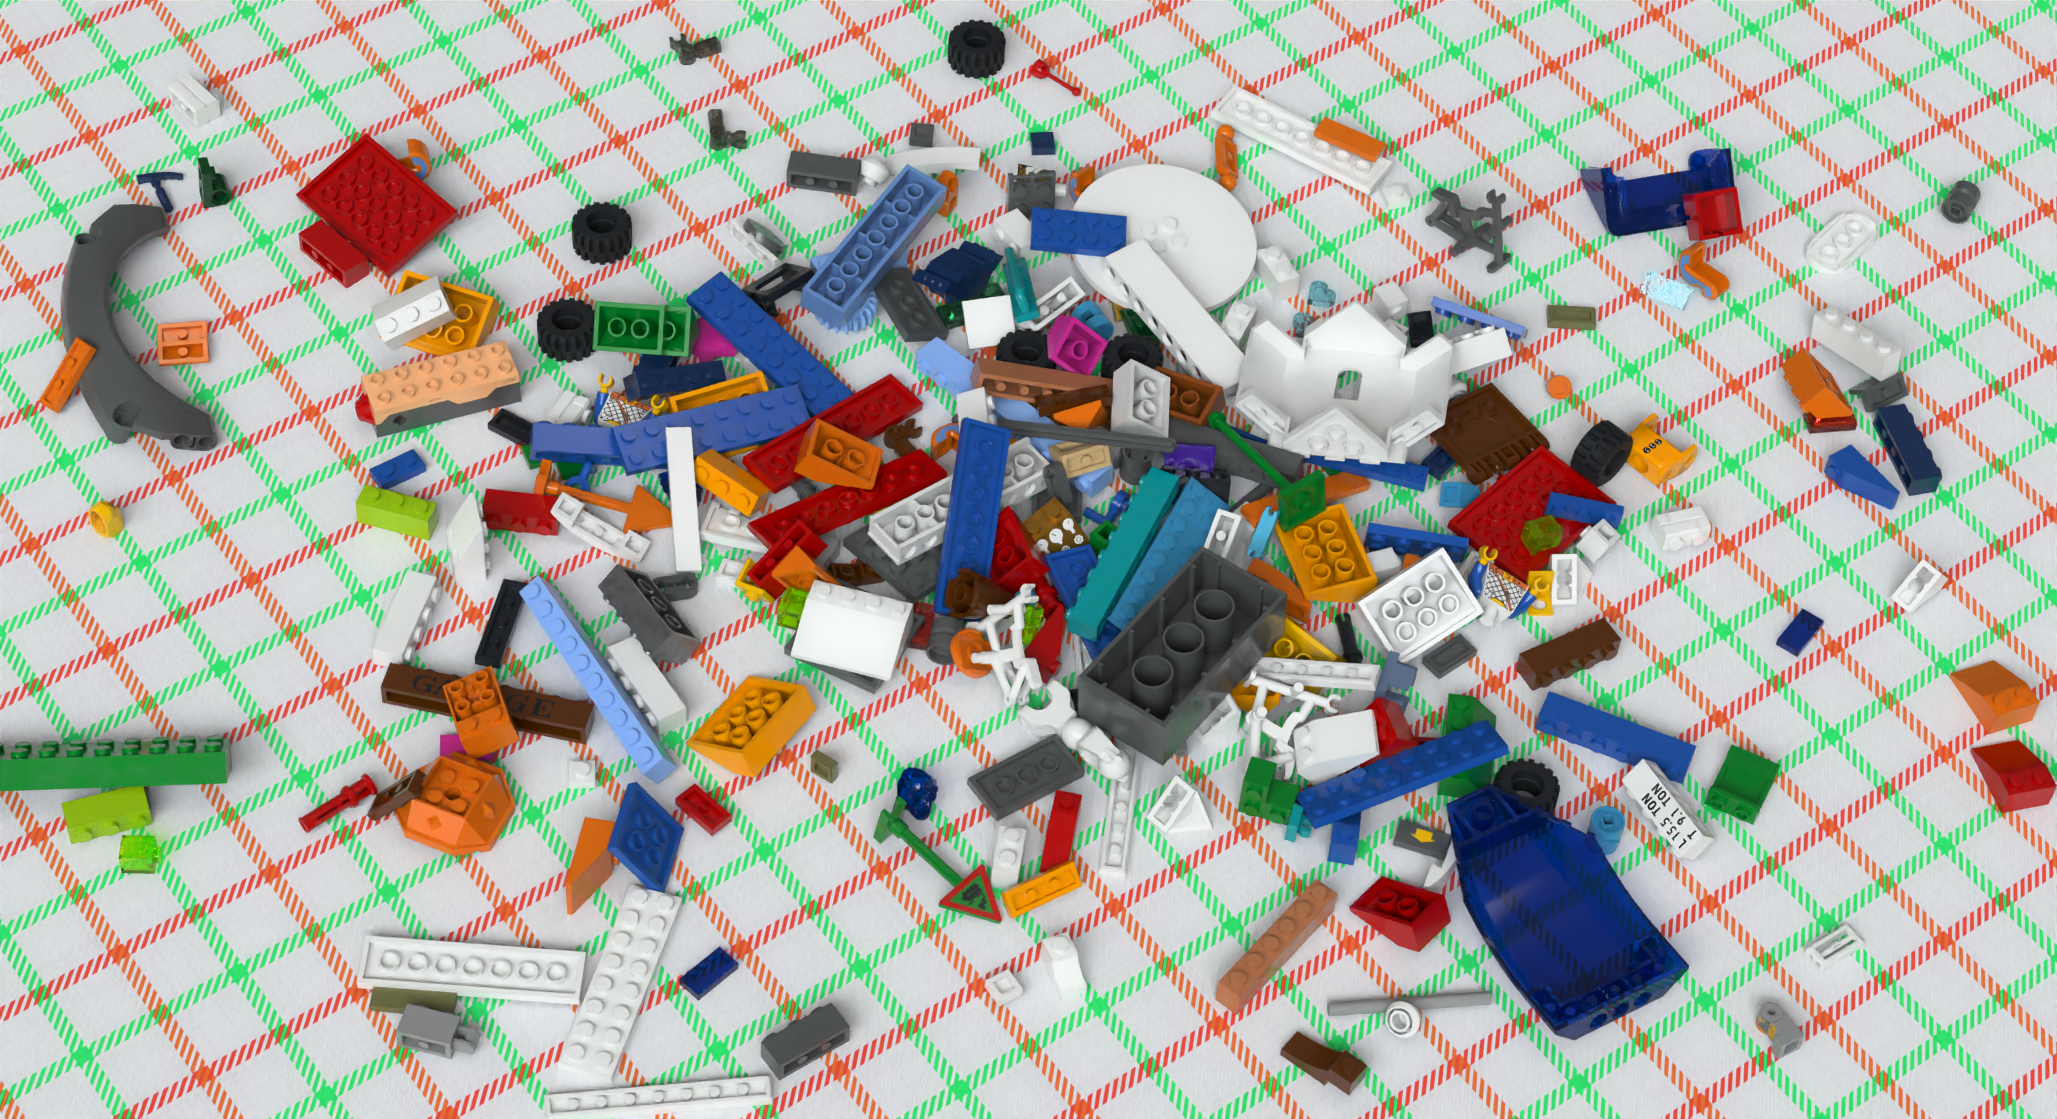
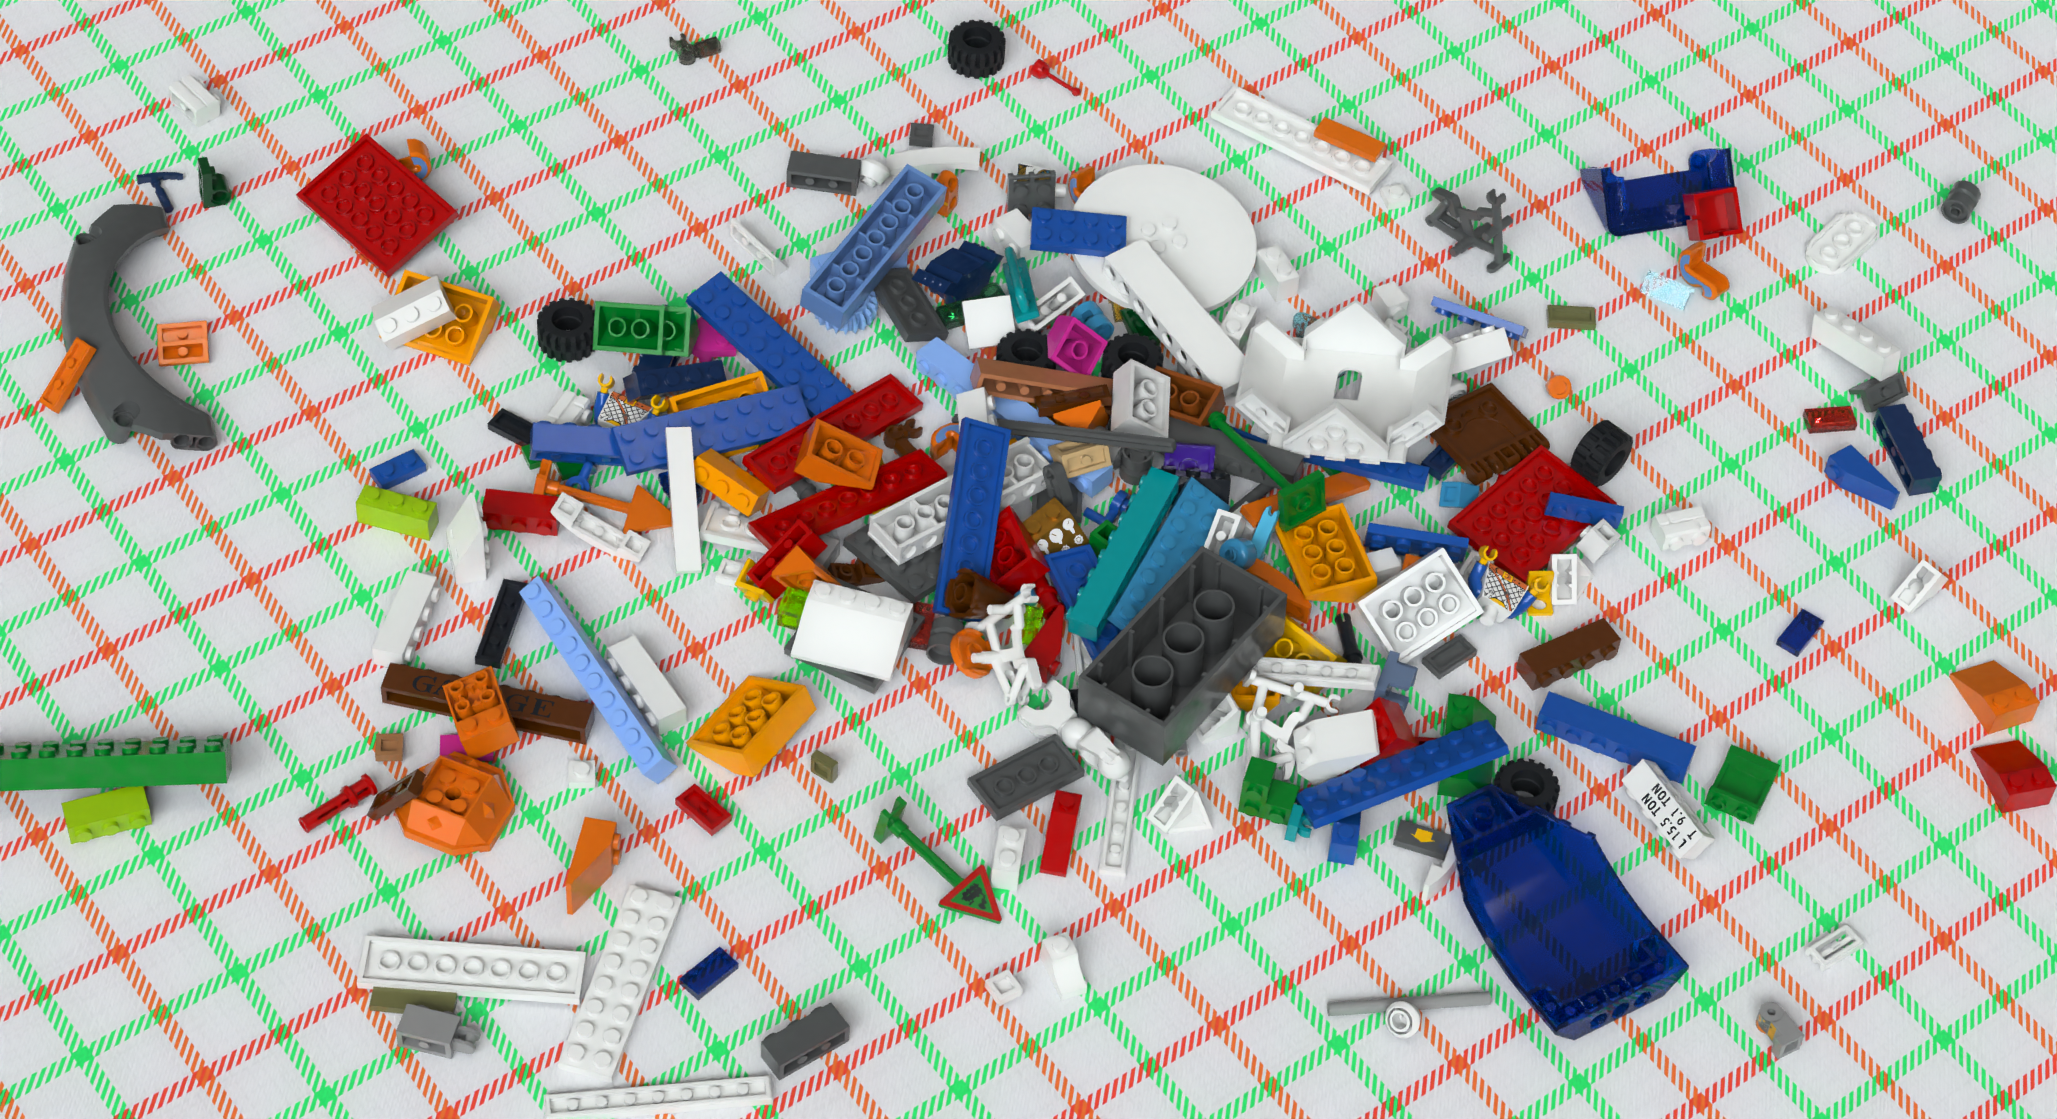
(106, 519): yellow rock -> none
(139, 854): clear neon green brick -> none
(334, 253): red brick -> none
(389, 747): none -> medium nougat plate
(439, 389): light nougat piece -> none
(602, 233): black tyre -> none
(645, 838): blue plate -> none
(649, 615): flat silver brick -> none
(675, 588): dark grey beam -> none
(719, 137): clear smoke bar -> none
(764, 236): dark grey tile -> none
(793, 277): black panel -> none
(918, 790): clear blue hair -> none
(1041, 889): light orange plate -> none
(1042, 143): dark blue tile -> none
(1226, 157): orange plate -> none
(1239, 552): none -> dark azure head
(1276, 946): nougat brick -> none
(1320, 295): clear light blue tile -> none
(1325, 1063): reddish brown slope -> none
(1403, 912): red slope -> none
(1420, 327): black tile -> none
(1541, 534): clear neon green brick -> none
(1608, 826): dark azure wheel -> none
(1655, 456): light orange piece -> none
(1815, 386): orange slope -> none

